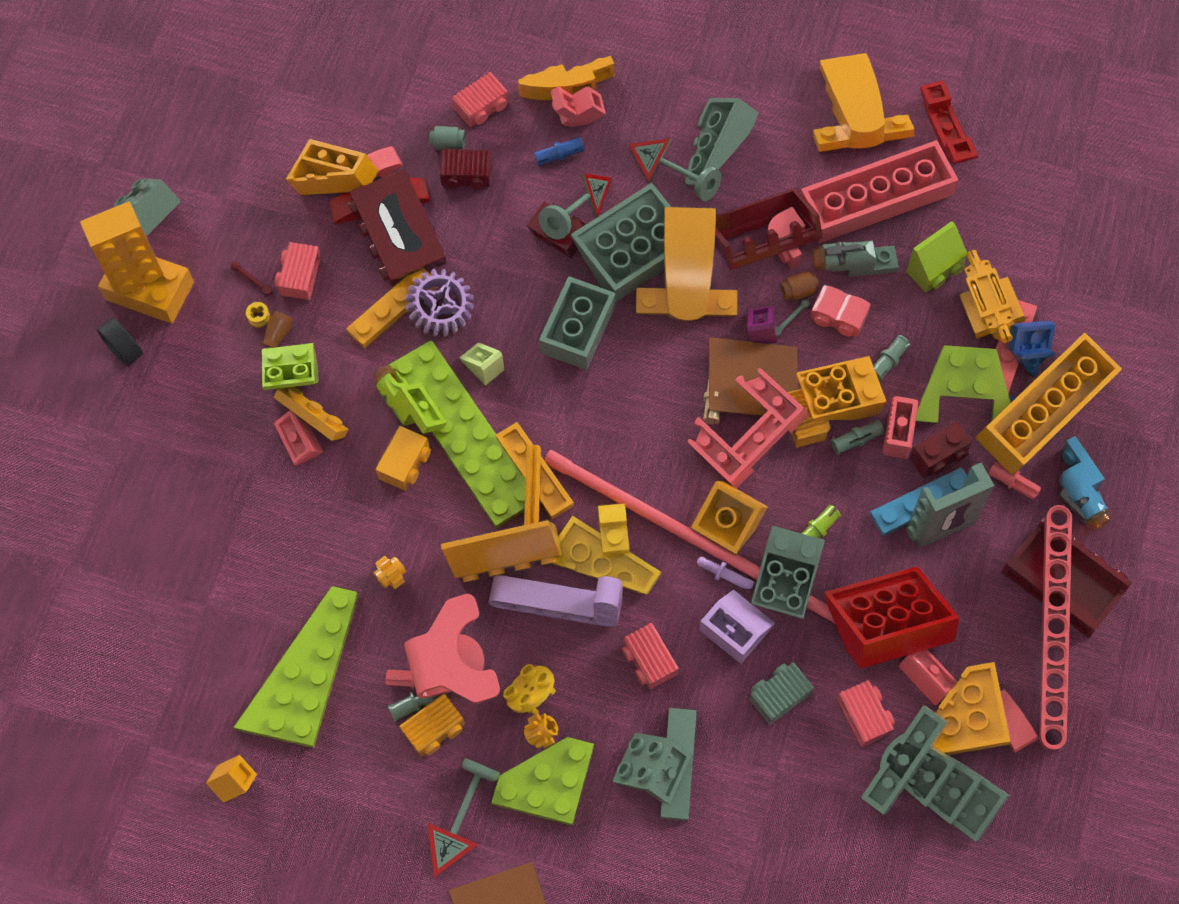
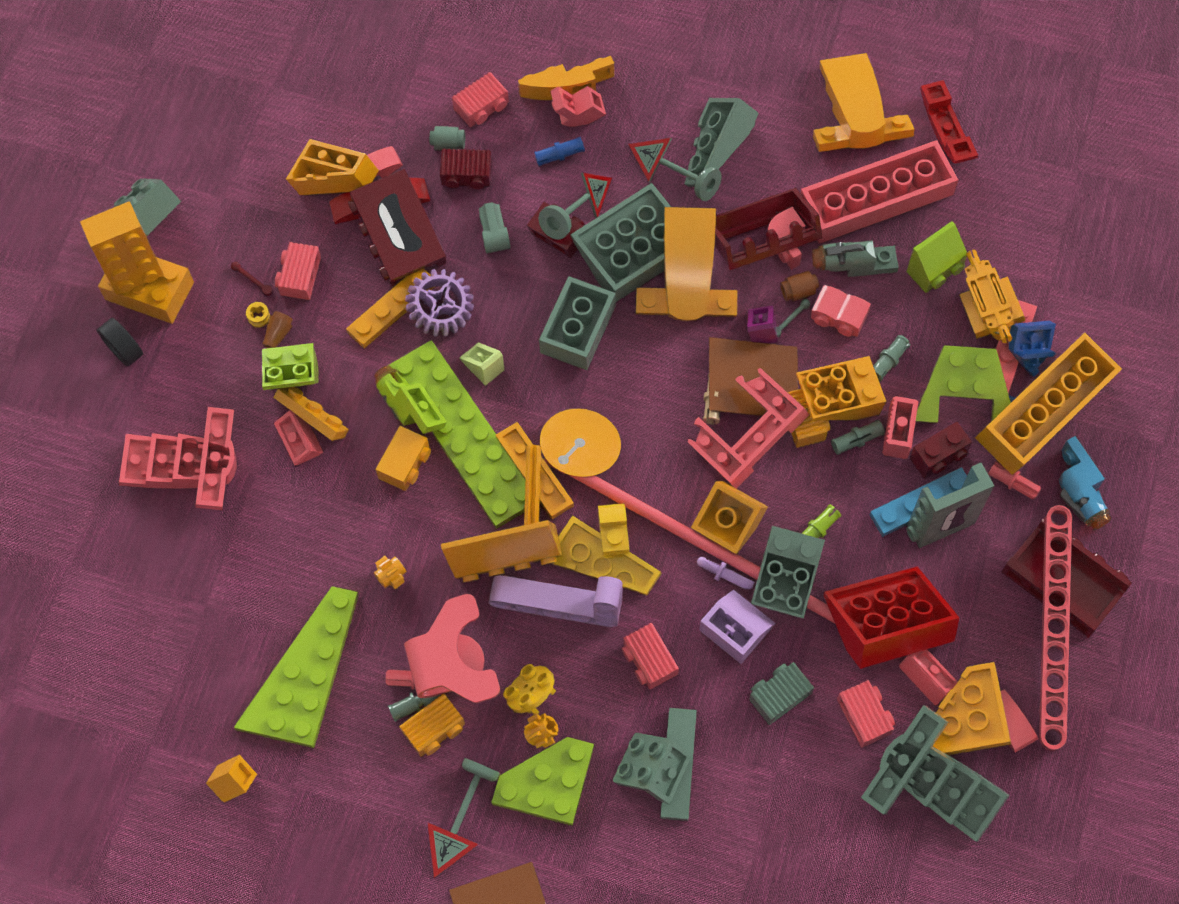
(184, 460): none -> coral slope
(494, 233): none -> sand green piece
(580, 442): none -> light orange piece

